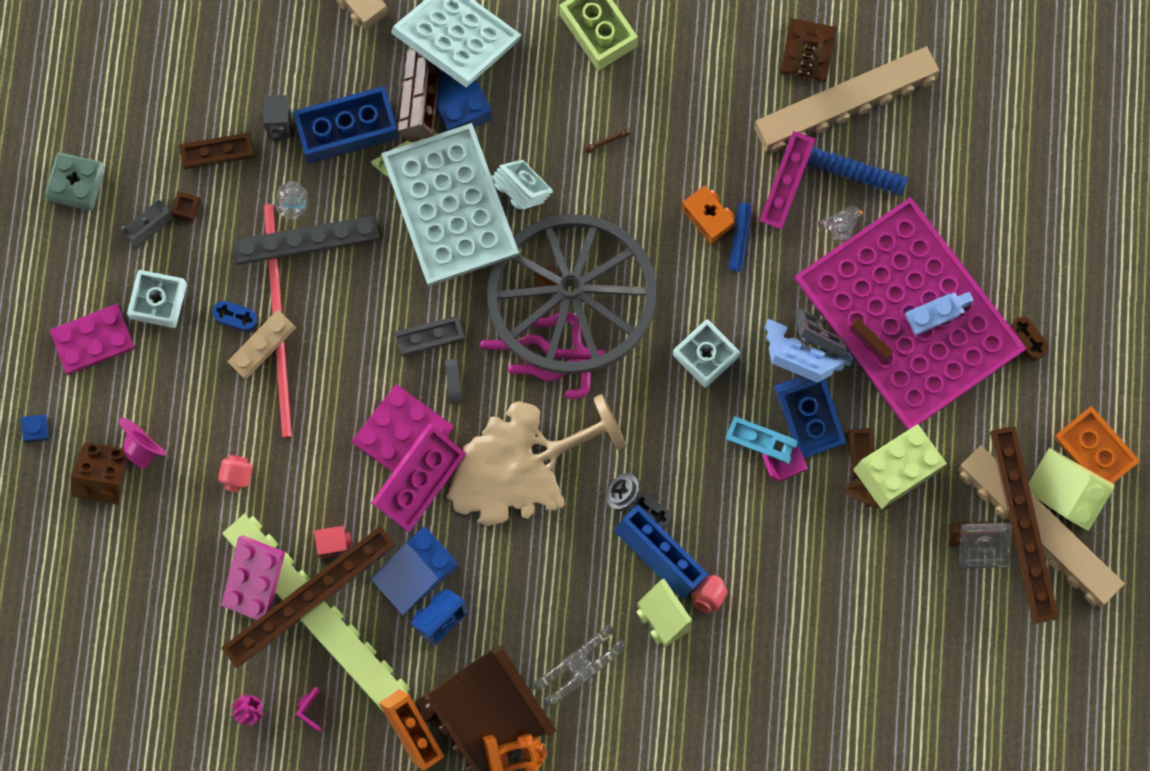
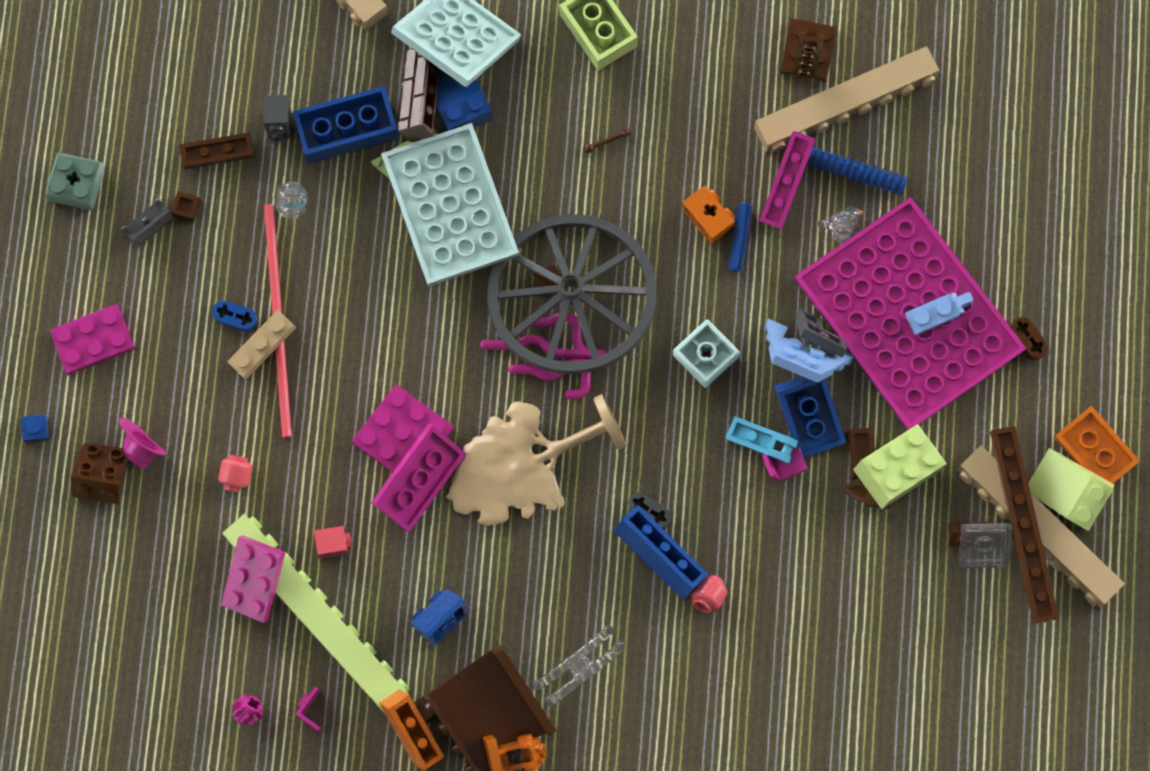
(149, 286): light aqua brick -> none
(305, 240): dark grey plate -> none
(308, 597): reddish brown plate -> none
(414, 571): blue slope -> none
(429, 336): dark grey hinge -> none
(453, 381): dark grey beam -> none
(521, 184): light aqua brick -> none
(619, 486): dark grey gear -> none
(663, 614): yellowish green slope -> none
(871, 341): reddish brown tile -> none

